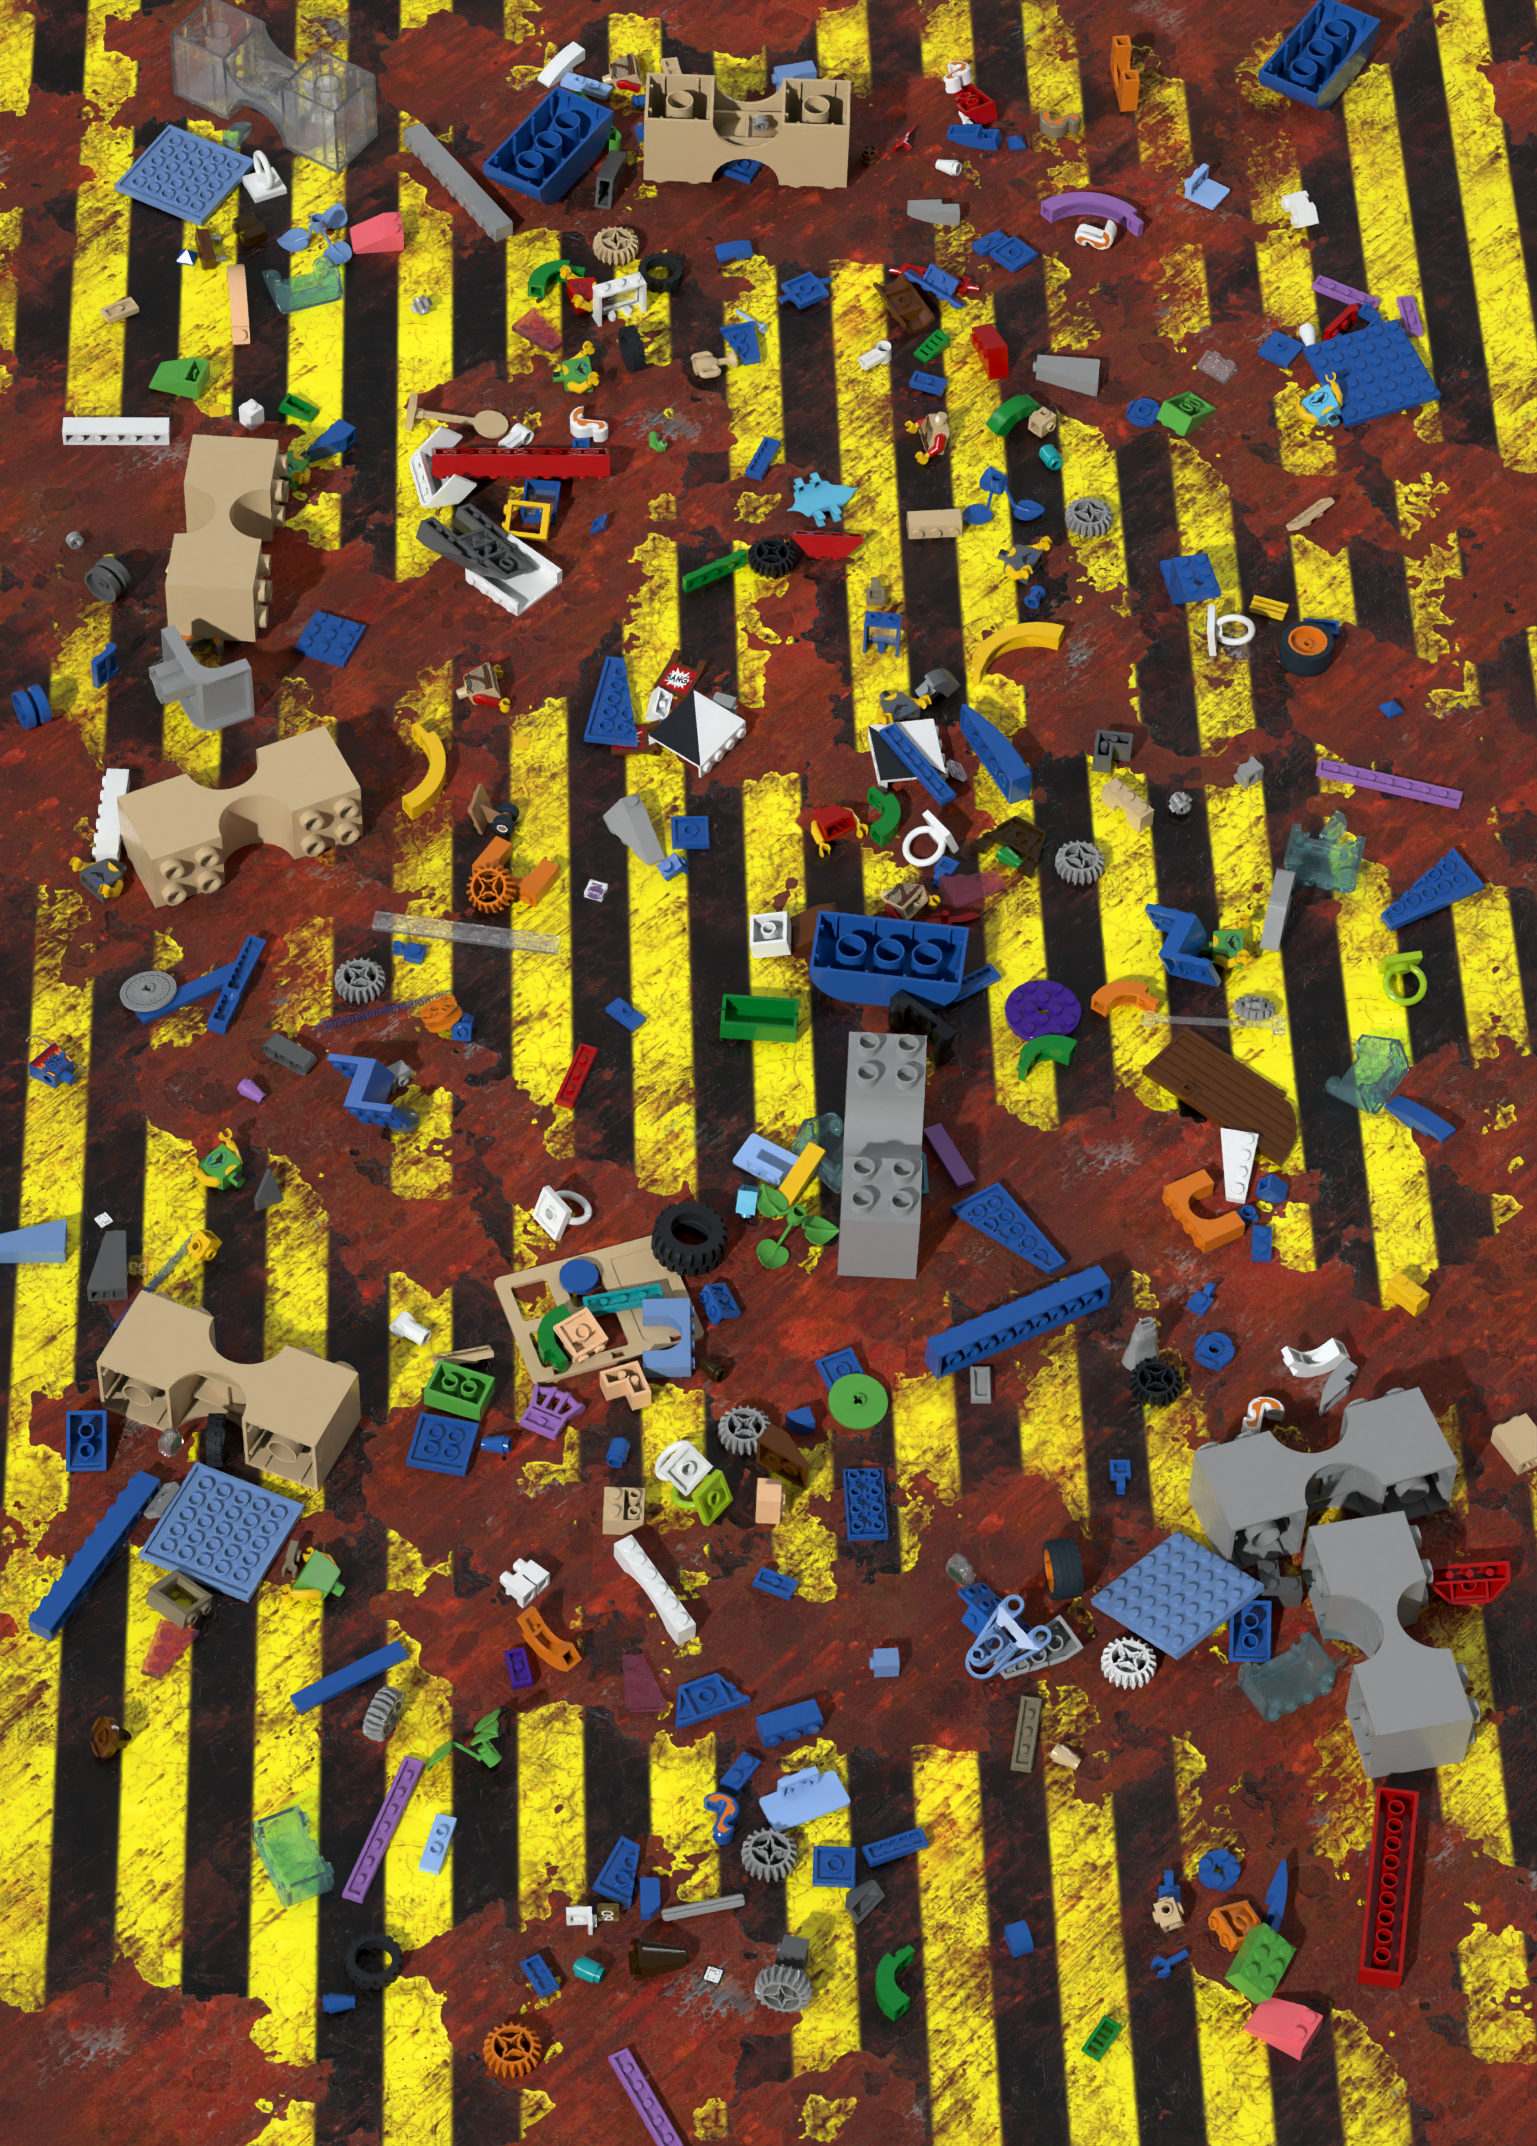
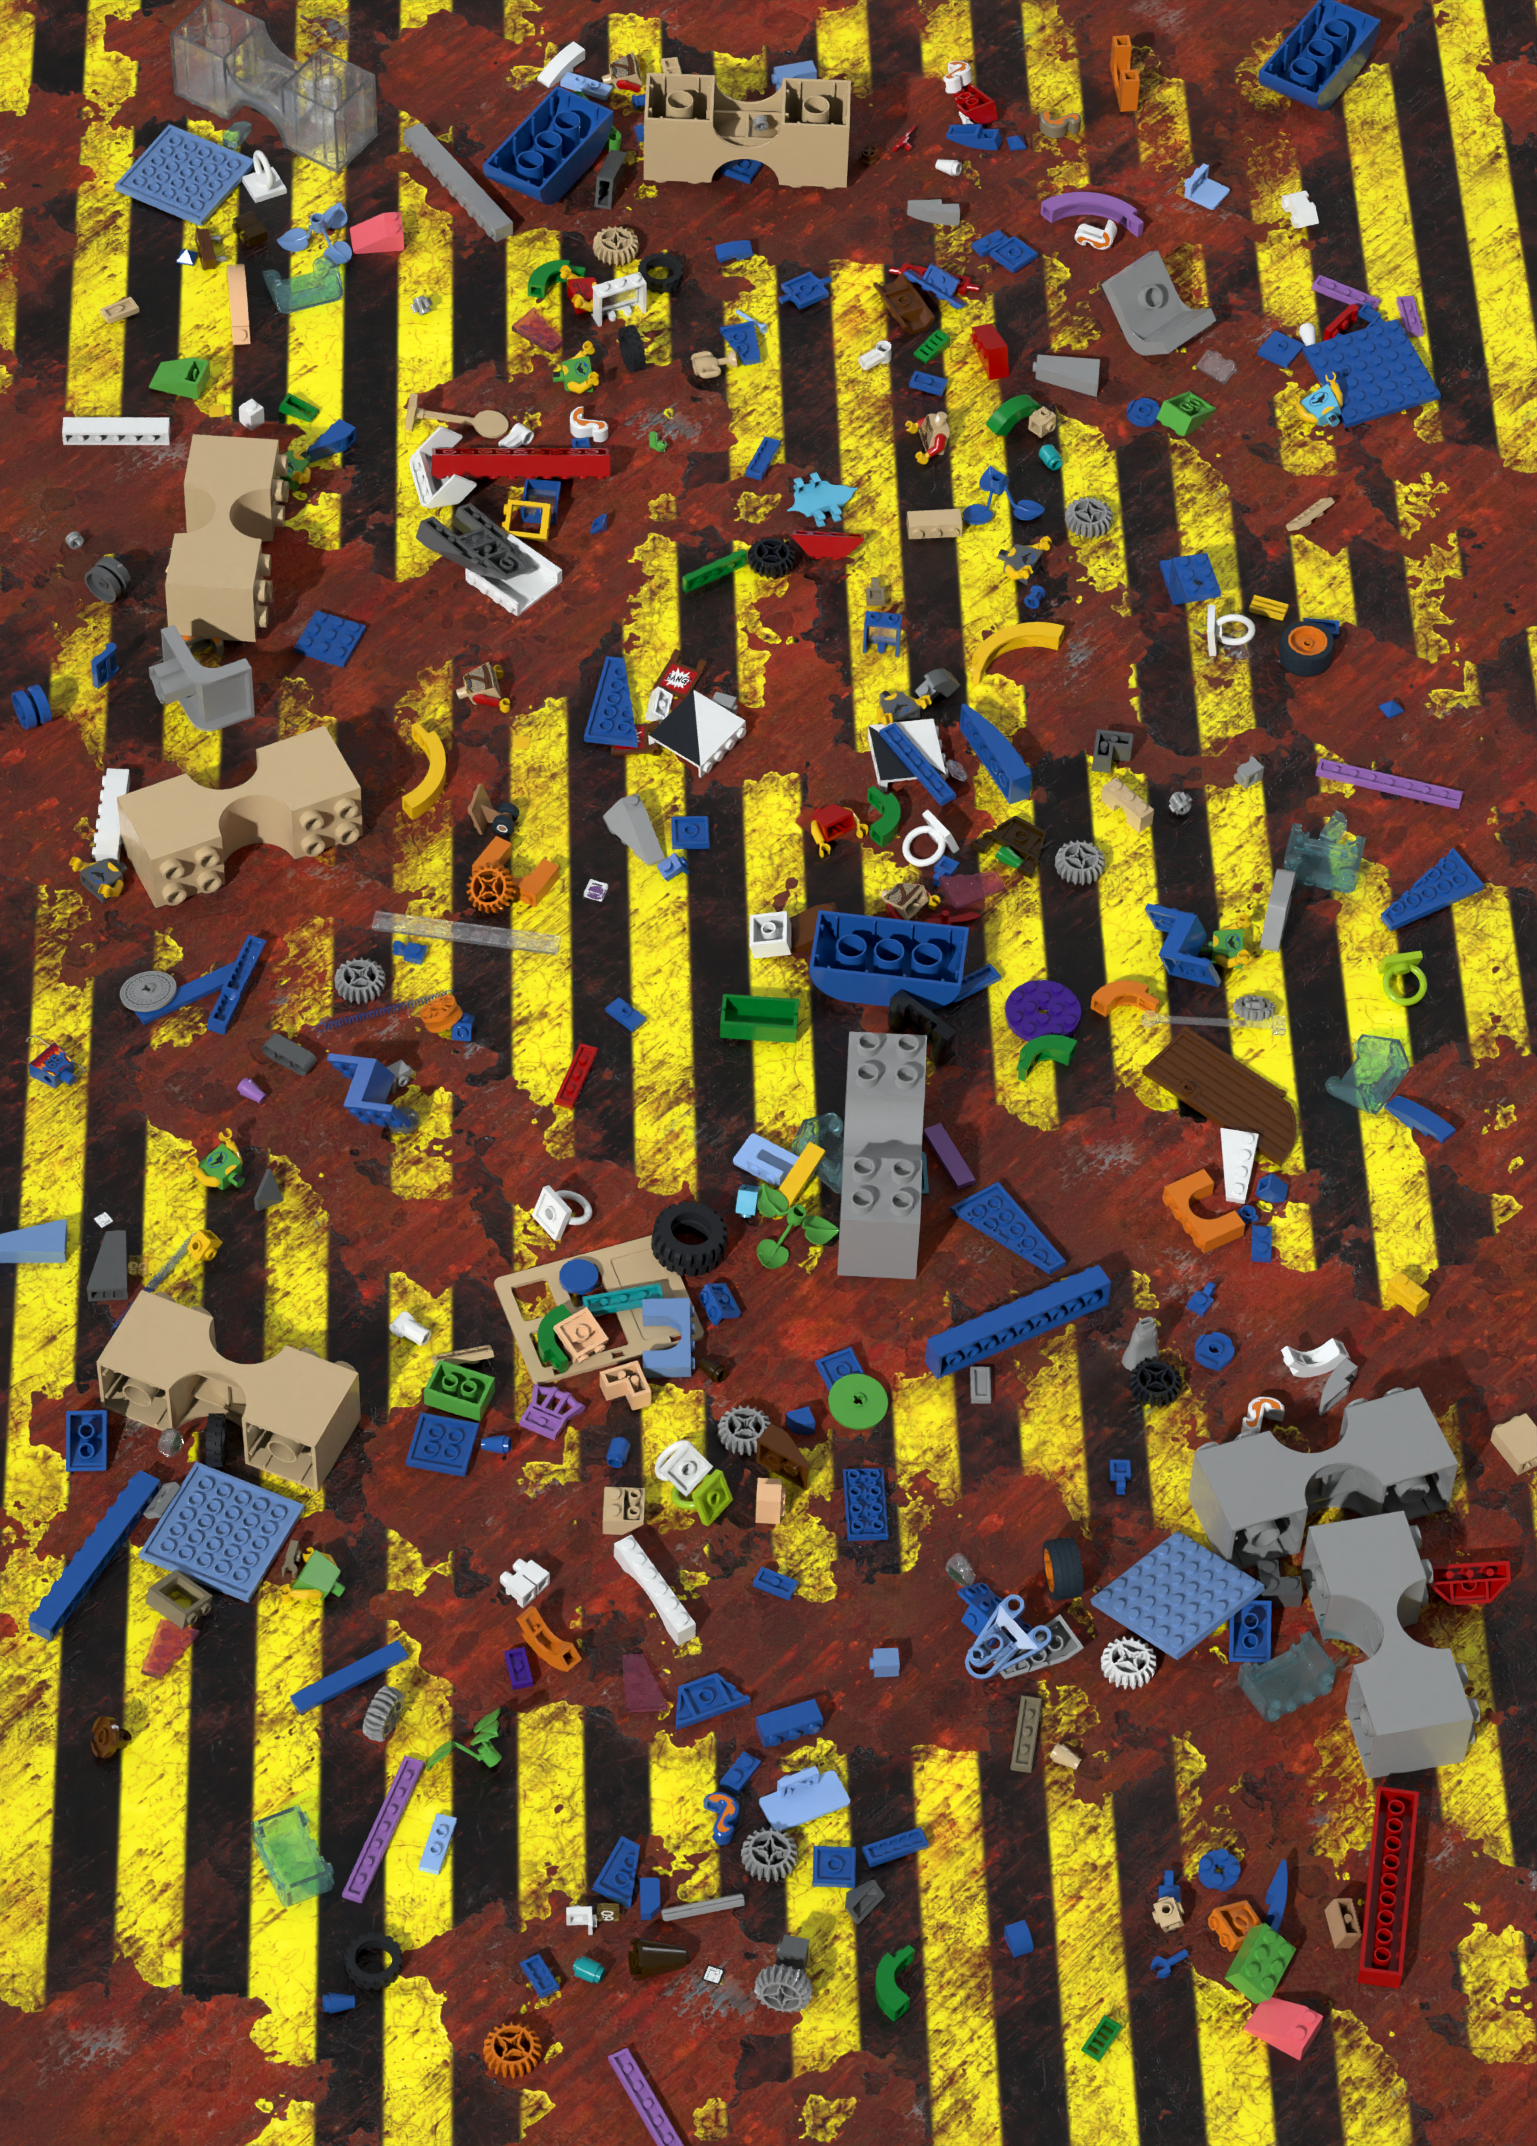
(1150, 308): none -> light grey piece
(1342, 1923): none -> medium nougat brick

